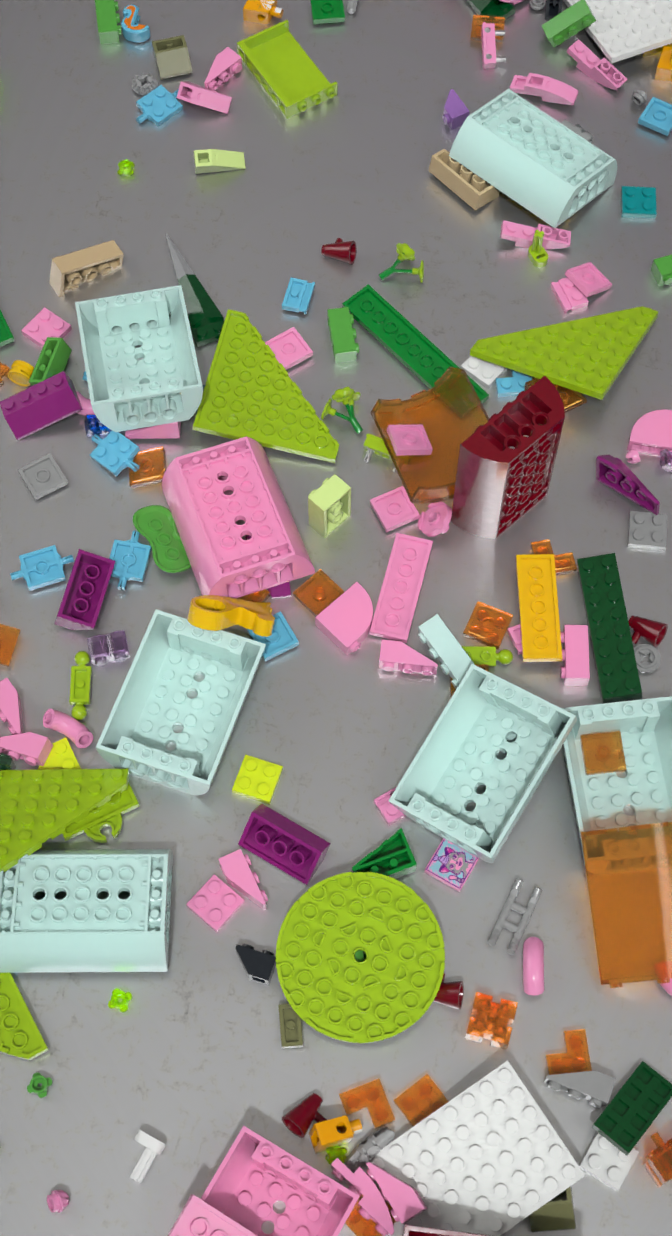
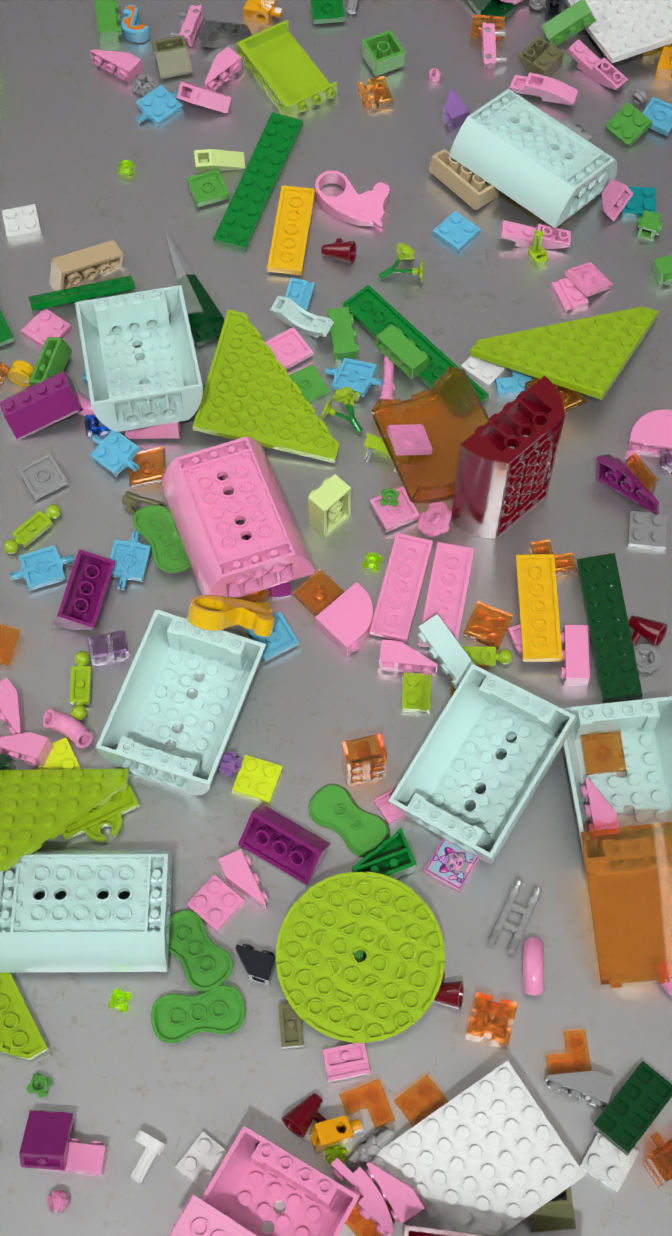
(21, 222): none -> white plate
(32, 529): none -> lime plate
(46, 1140): none -> magenta panel
(82, 292): none -> green plate
(85, 1158): none -> bright pink brick
(118, 63): none -> bright pink slope
(133, 501): none -> olive plant
(180, 1016): none -> bright green plate
(191, 24): none -> bright pink piece
(202, 960): none -> bright green plate
(202, 1161): none -> white plate
(208, 188): none -> bright green plate
(220, 34): none -> dark grey slope
(230, 763): none -> medium lavender gear
(258, 182): none -> green plate
(291, 230): none -> yellow plate
(301, 320): none -> light aqua arch
(310, 383): none -> bright green plate
(336, 809): none -> bright green plate
(346, 1061): none -> bright pink plate
(351, 207): none -> bright pink animal
(354, 374): none -> medium azure plate
(364, 759): none -> clear orange brick
(372, 557): none -> clear neon green plate
(379, 90): none -> clear orange plate
(383, 53): none -> bright green brick
(388, 386): none -> bright pink pin
(389, 493): none -> bright green plate
(402, 351): none -> bright green brick
(416, 692): none -> lime plate
(434, 79): none -> bright pink hinge
(448, 586): none -> bright pink plate
(456, 231): none -> medium azure plate
(541, 58): none -> olive slope
(597, 808): none -> bright pink slope
(615, 198): none -> bright pink slope
(628, 124): none -> bright green plate
(642, 472): none -> clear orange plate
(649, 225): none -> bright green brick

